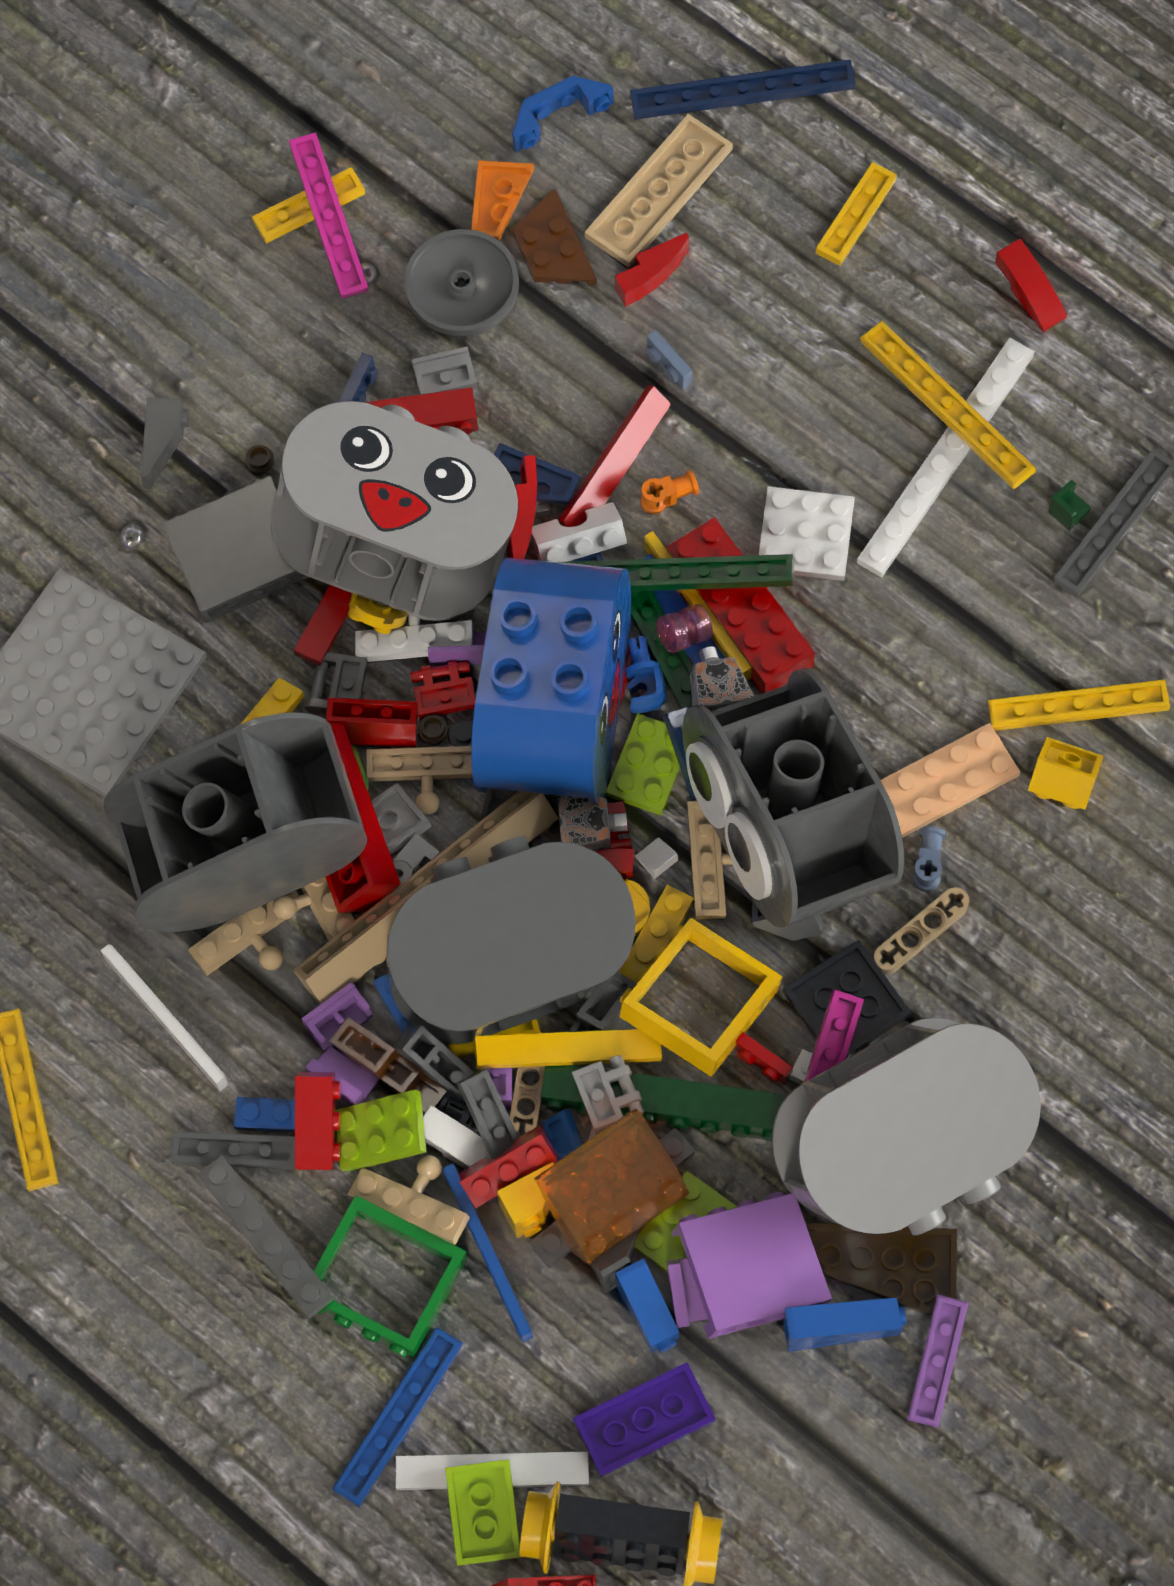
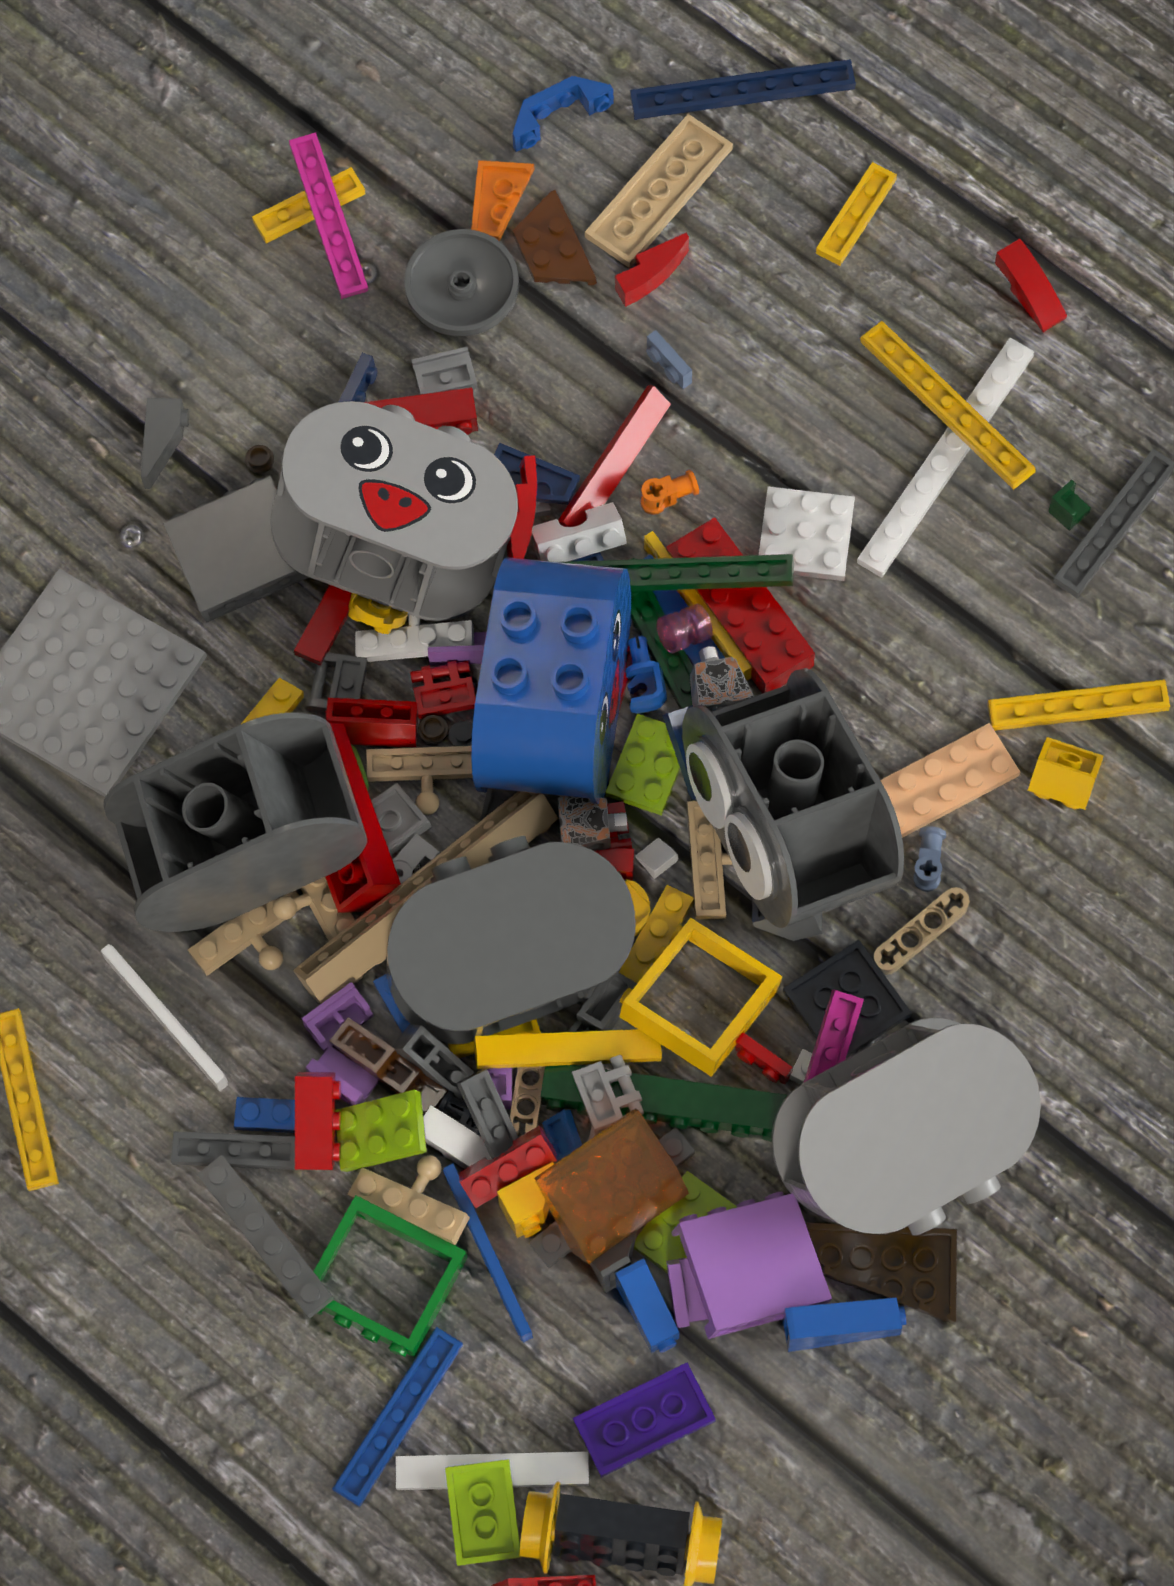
(937, 1361): medium lavender tile -> none

